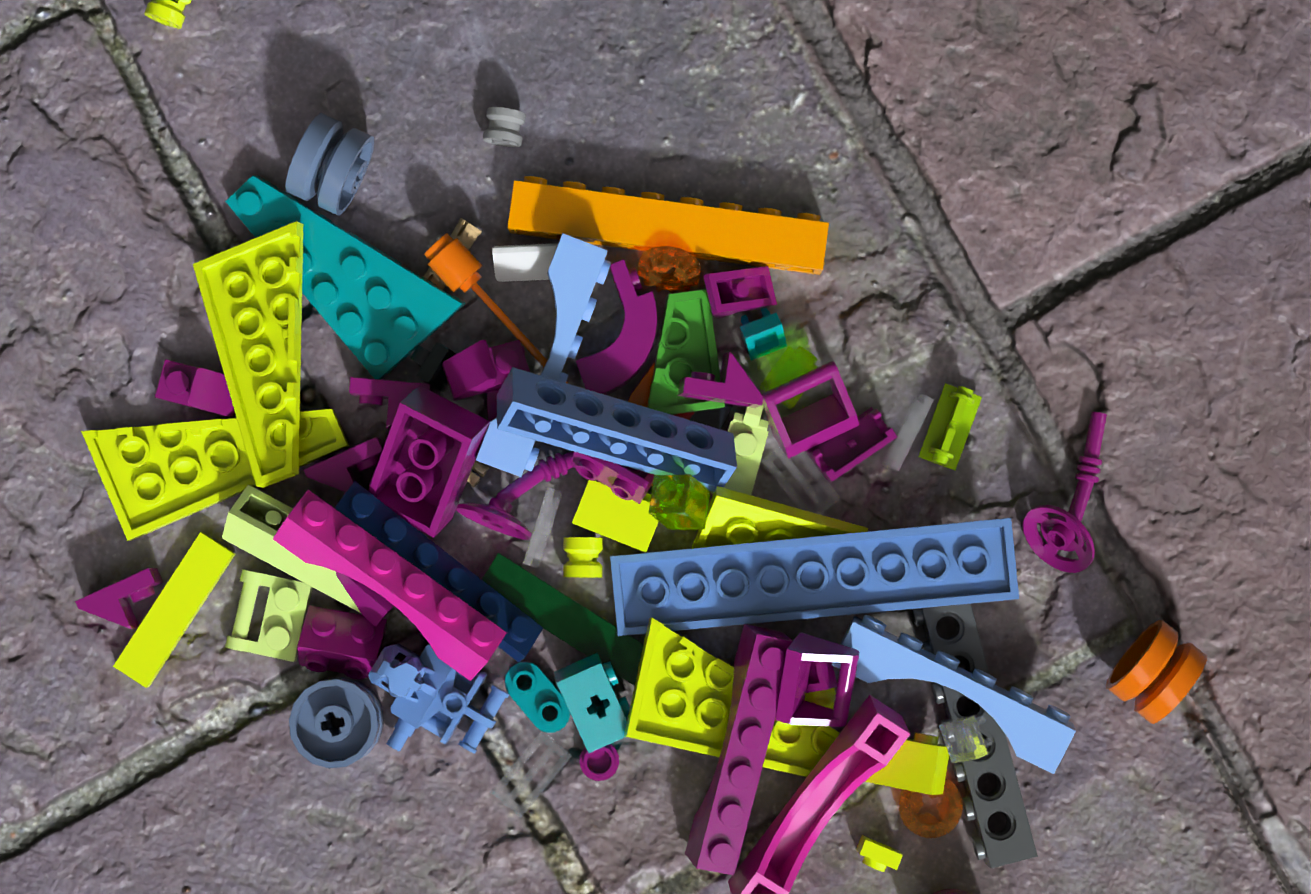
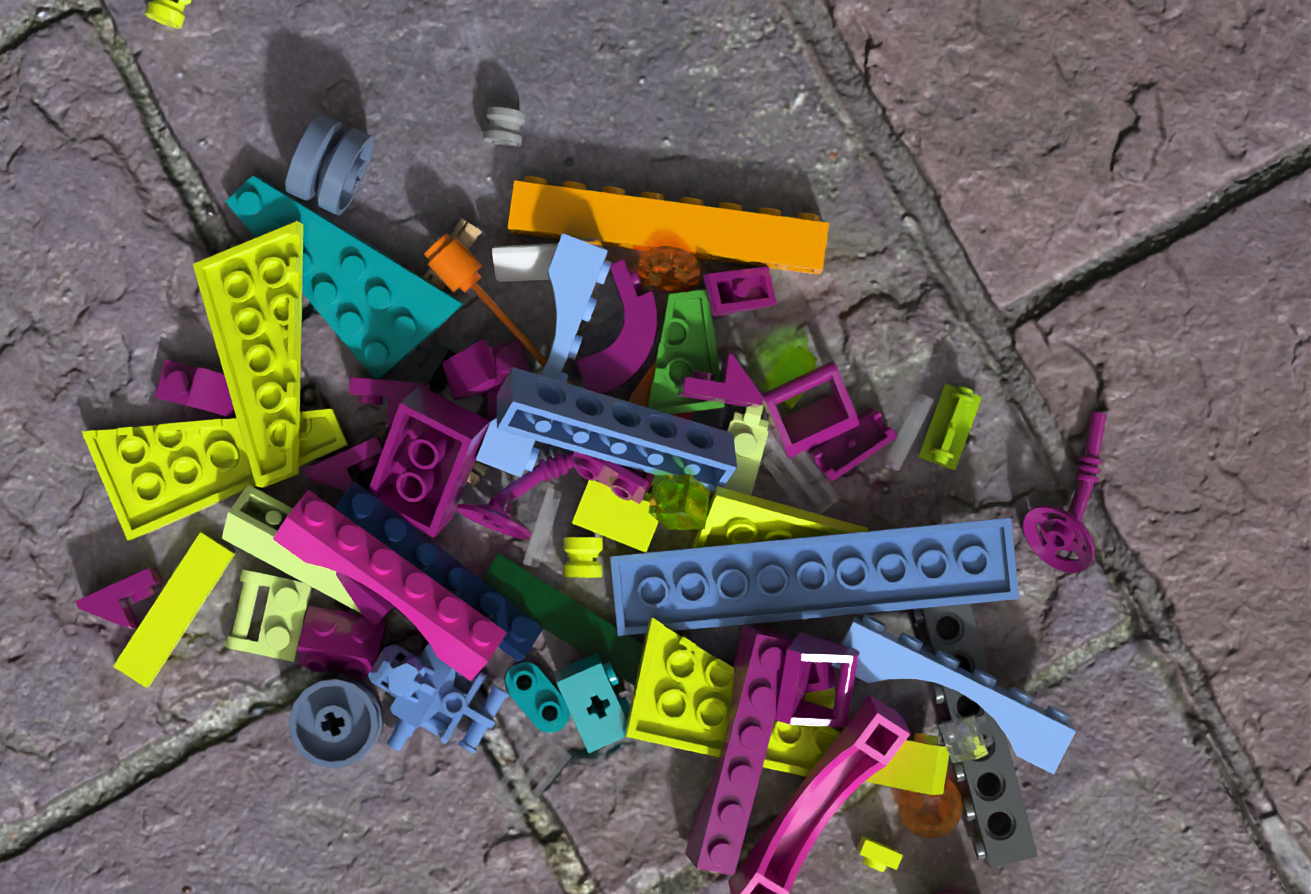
(600, 763): magenta plate -> none
(763, 335): teal tile -> none
(1156, 672): orange wheel -> none

